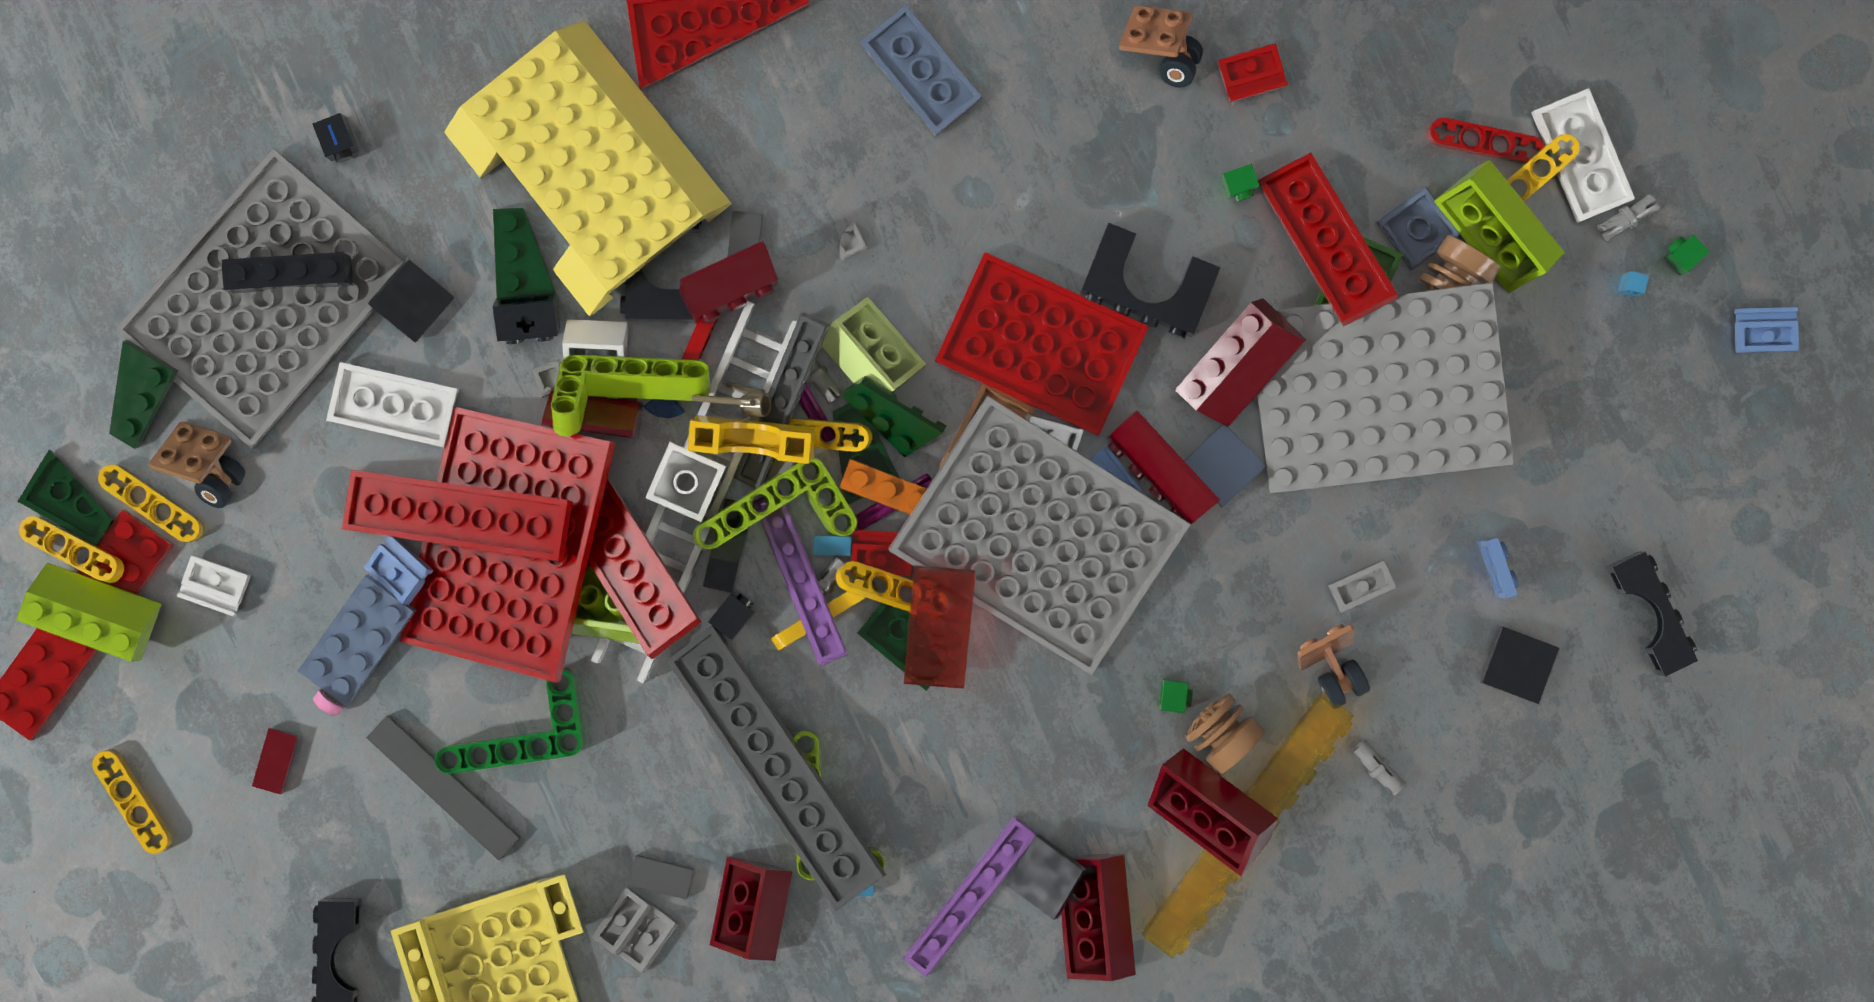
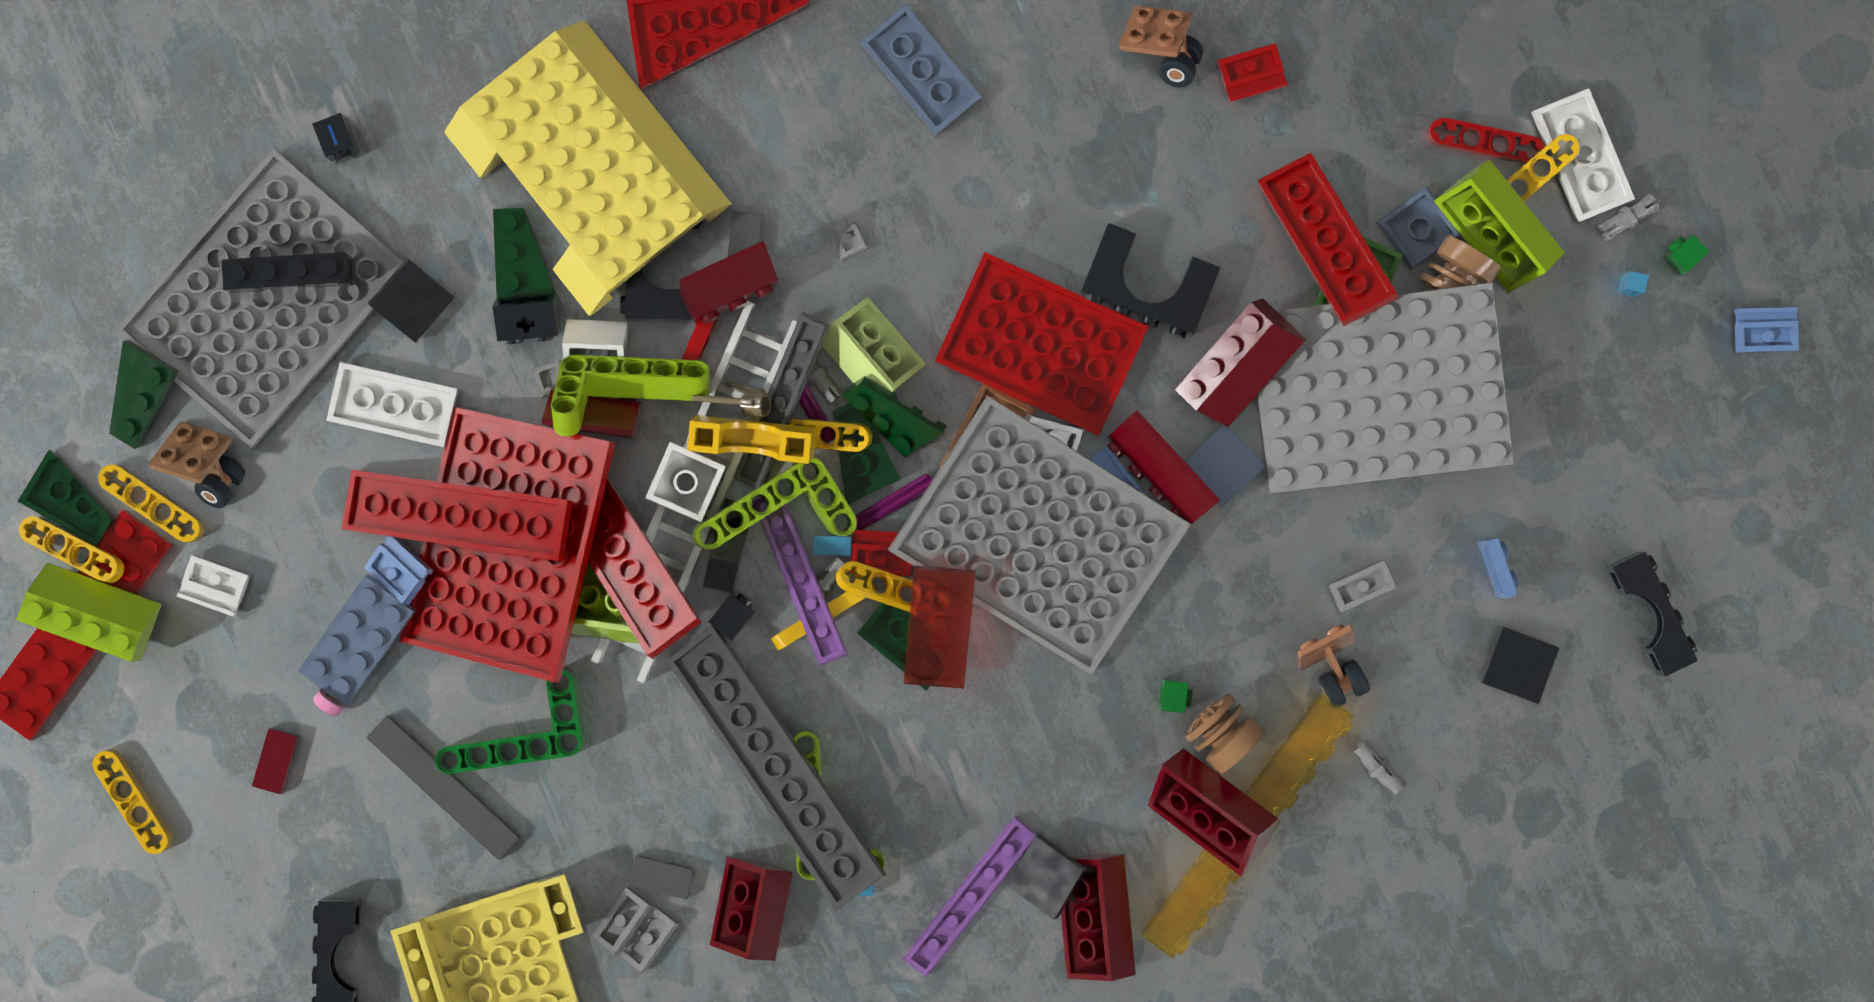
(664, 408): blue tile -> none
(881, 487): orange plate -> none
(1240, 183): green plate -> none

